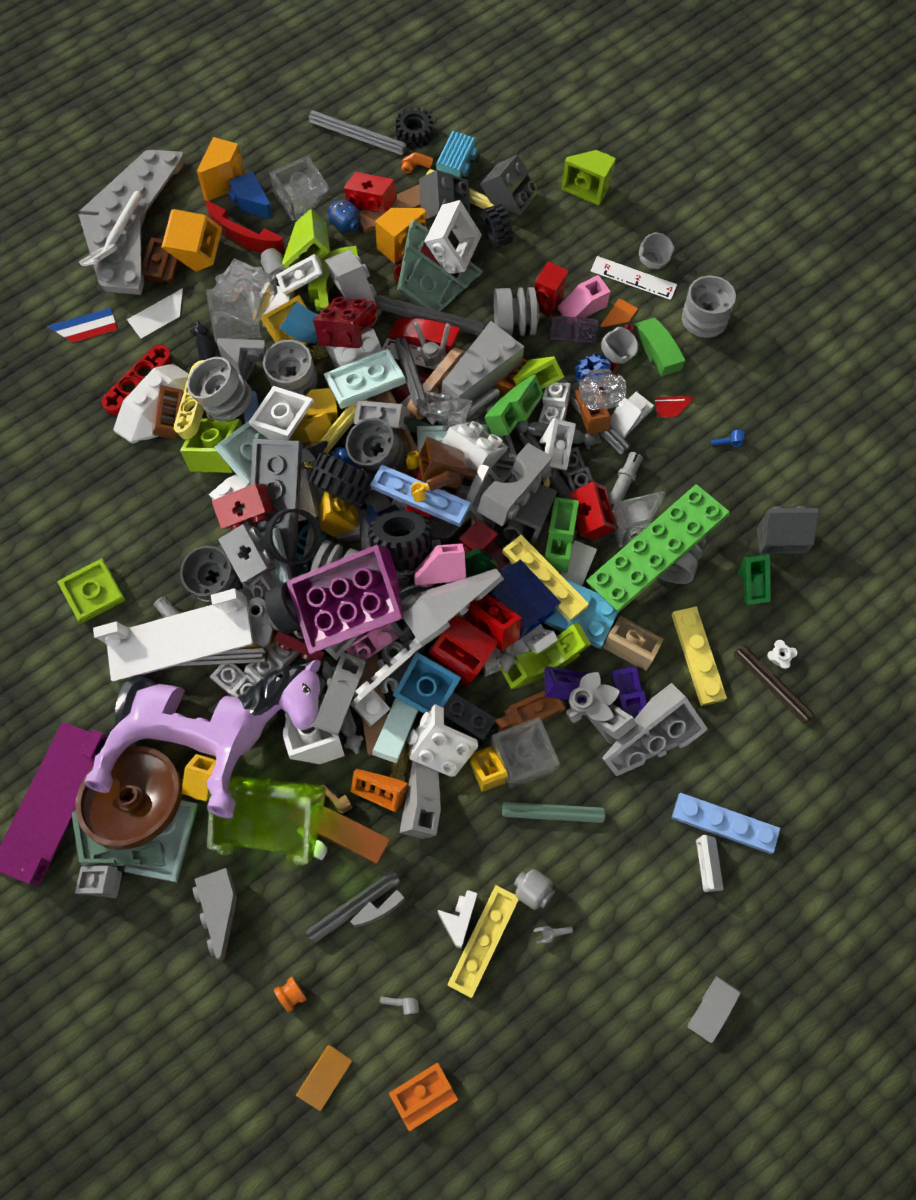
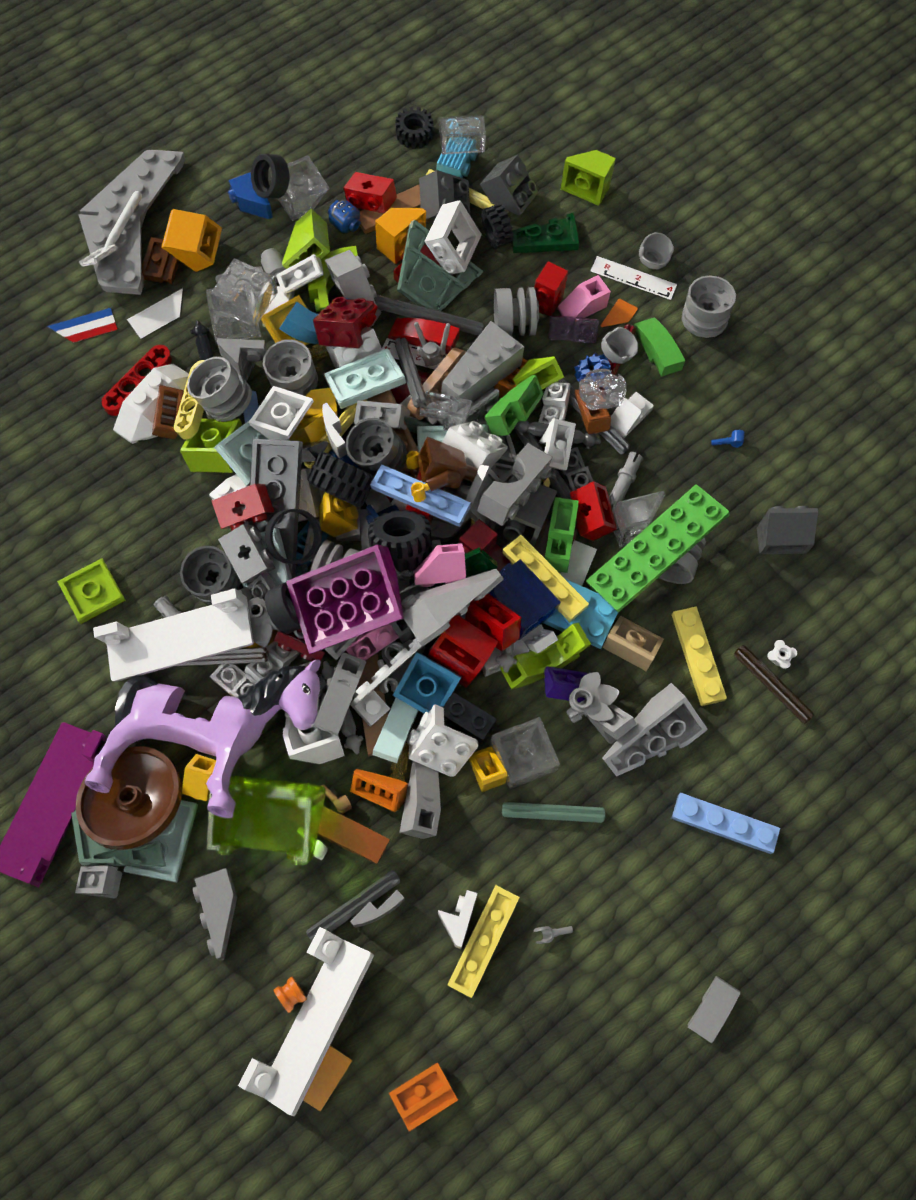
(219, 166): light orange slope -> none
(242, 235): red slope -> none
(280, 176): none -> black tyre
(314, 1026): none -> white bracket
(333, 428): none -> white slope
(357, 132): dark grey axle -> none
(410, 1005): light grey hand -> none
(414, 160): orange arm -> none
(462, 134): none -> clear slope
(529, 709): dark orange hinge -> none
(534, 889): light grey head -> none
(553, 236): none -> dark green wing
(630, 696): dark purple slope -> none
(672, 405): red sticker -> none
(709, 864): white slope -> none
(756, 578): green slope -> none

